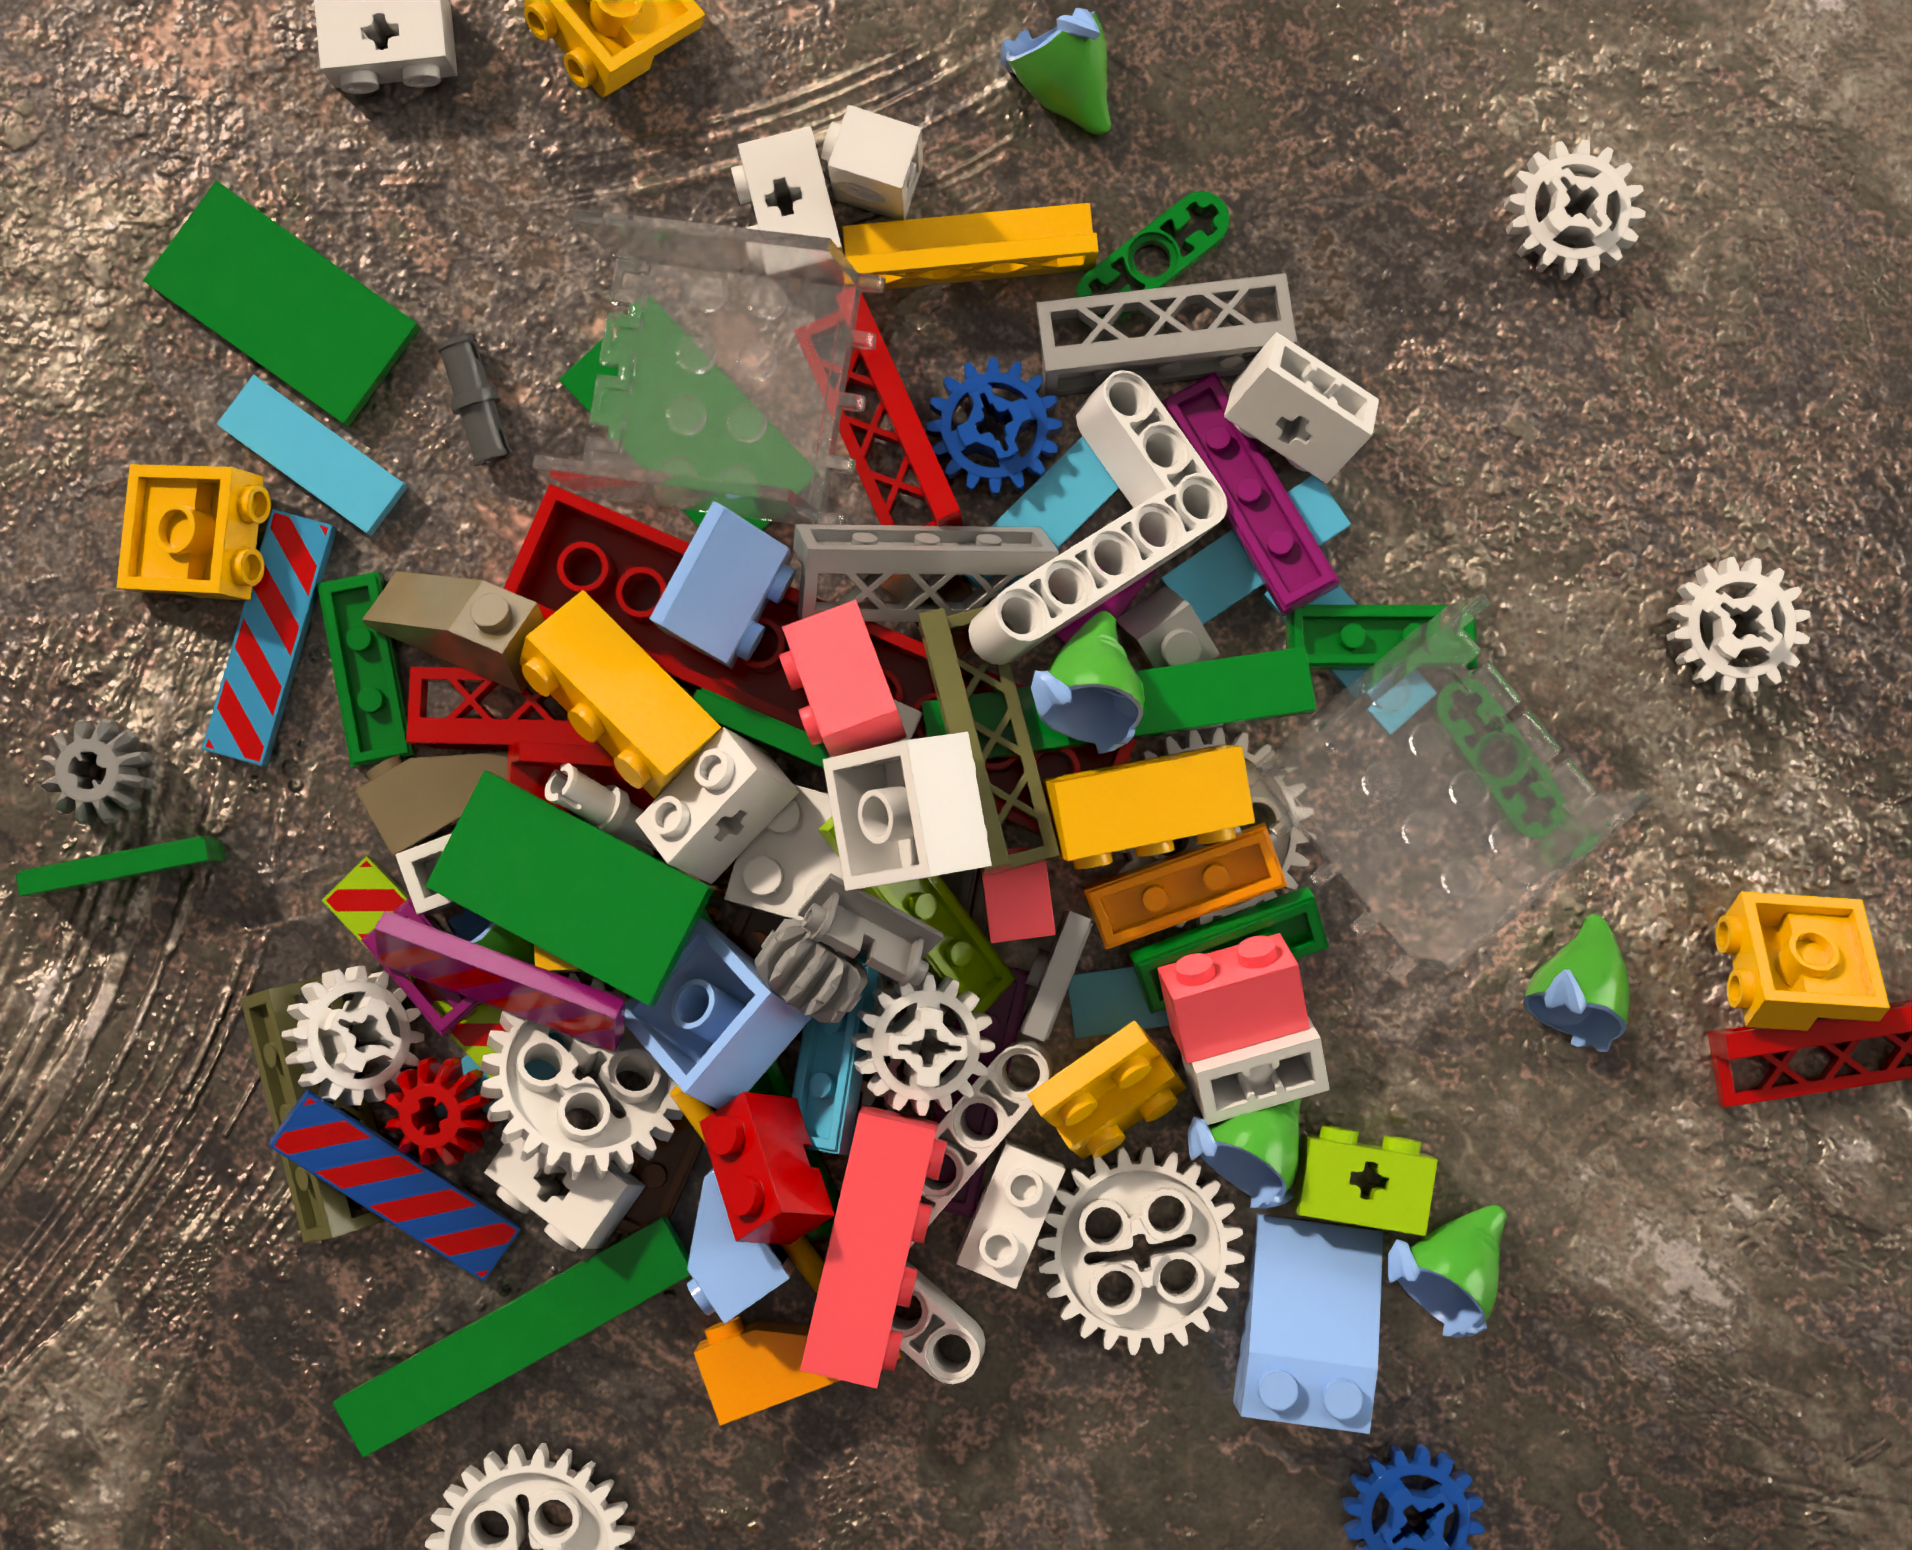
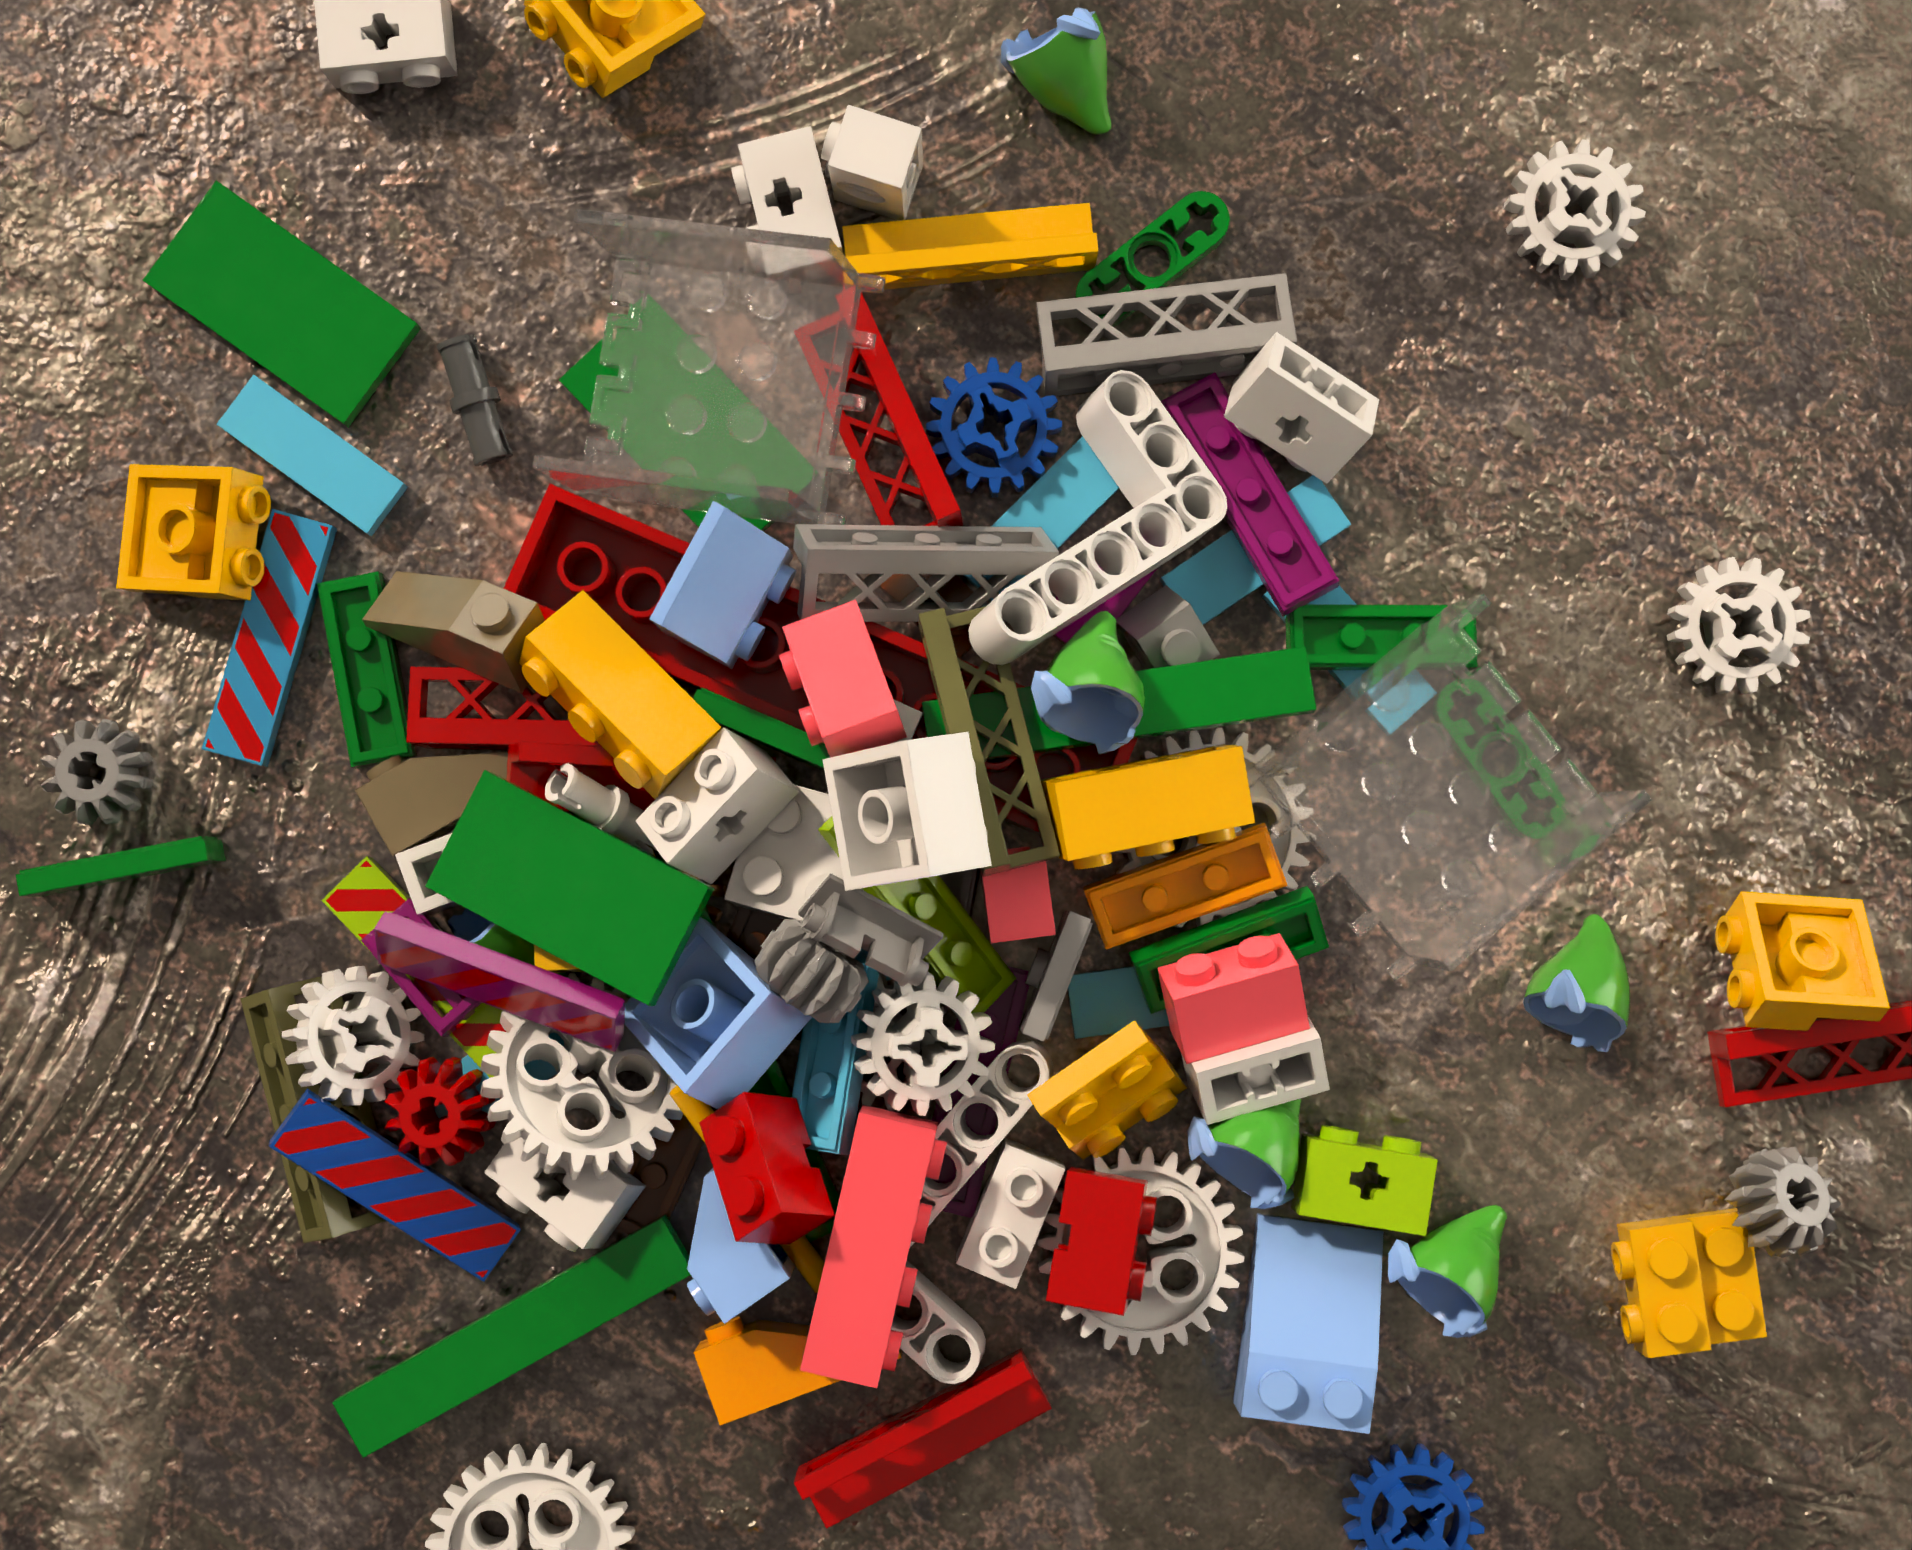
(922, 1438): none -> red fence
(1099, 1261): none -> red brick
(1687, 1283): none -> yellow plate
(1783, 1202): none -> light grey gear

